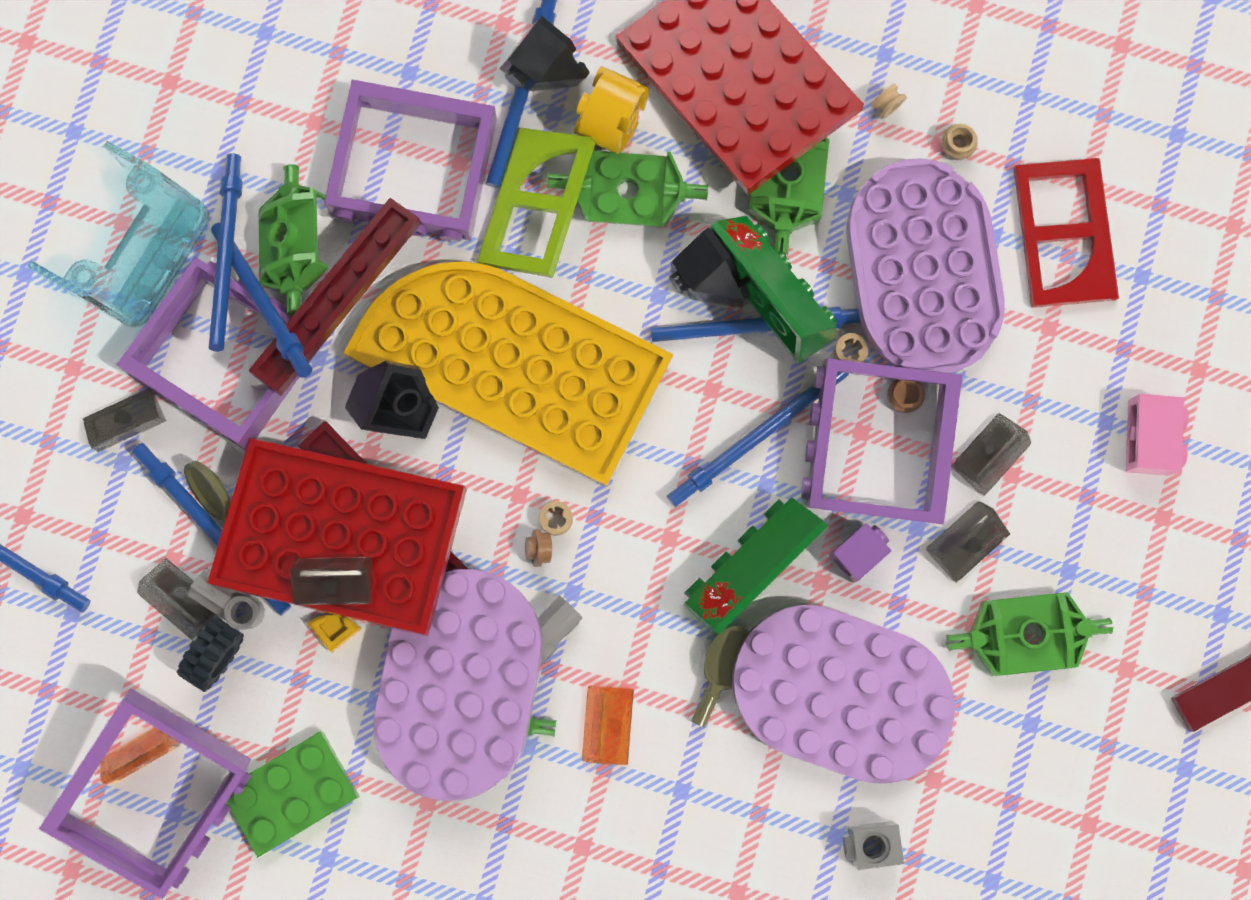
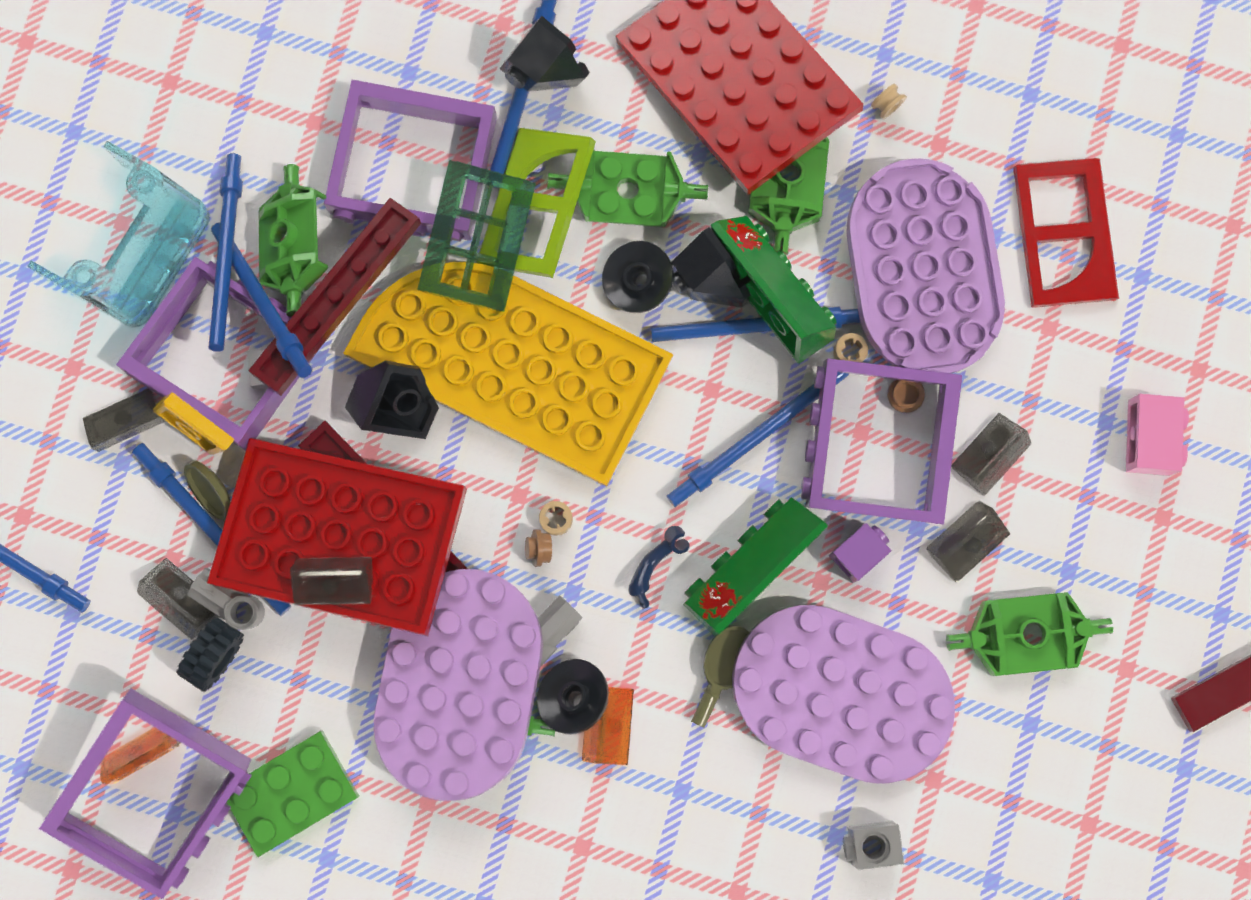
(192, 424): none -> yellow tile
(334, 630): yellow tile -> none
(443, 228): none -> clear green piece
(561, 687): none -> black dish
(611, 110): yellow brick -> none
(626, 265): none -> black dish
(640, 582): none -> dark blue piece
(963, 132): tan plate -> none

